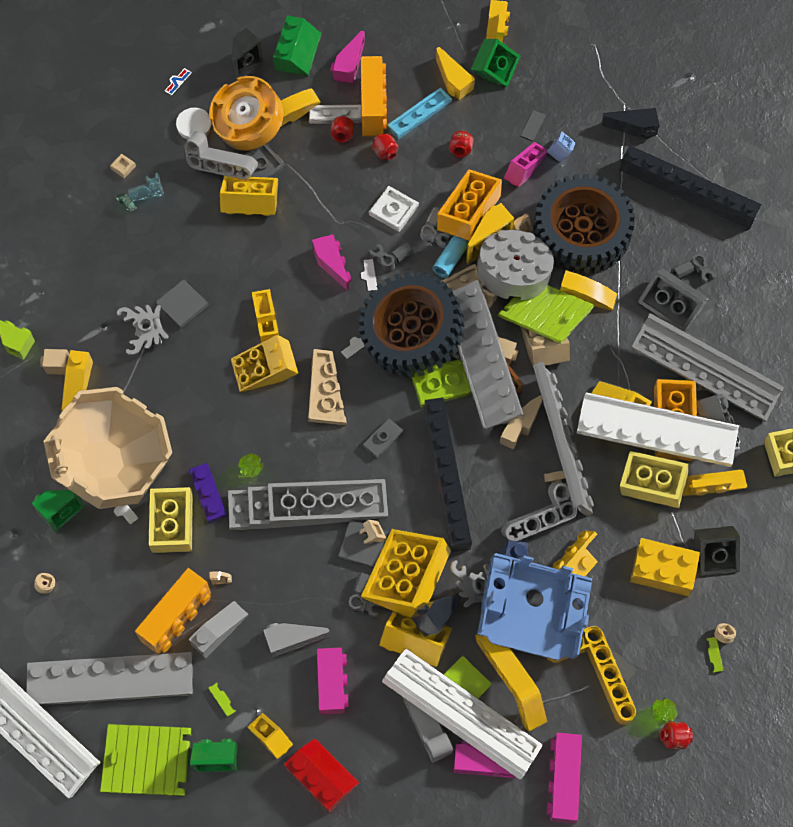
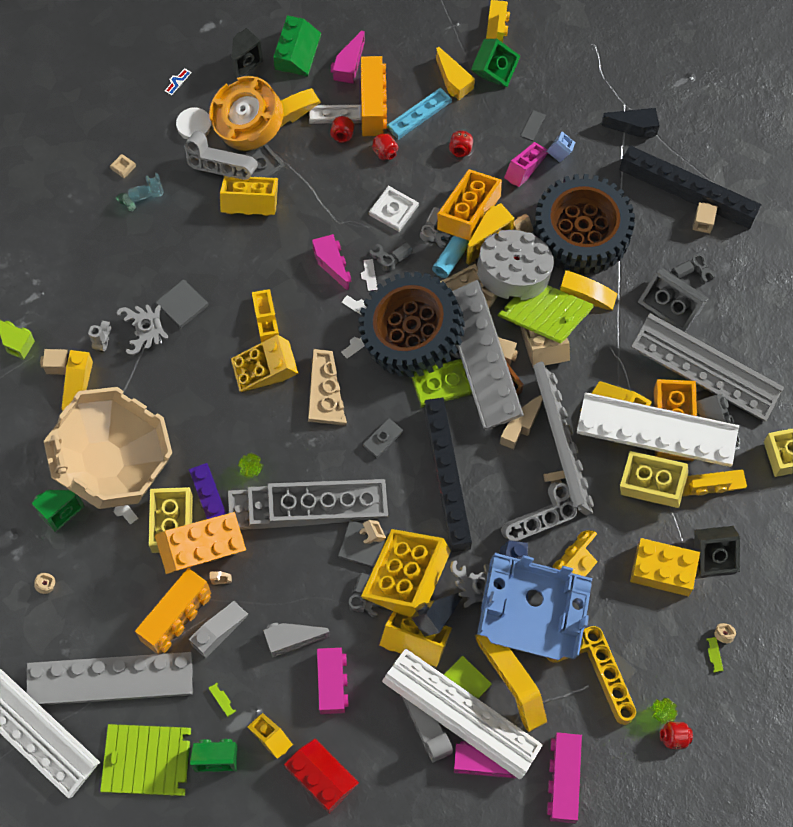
(99, 335): none -> light grey bar
(200, 542): none -> light orange brick
(353, 304): none -> white sticker
(704, 217): none -> tan brick

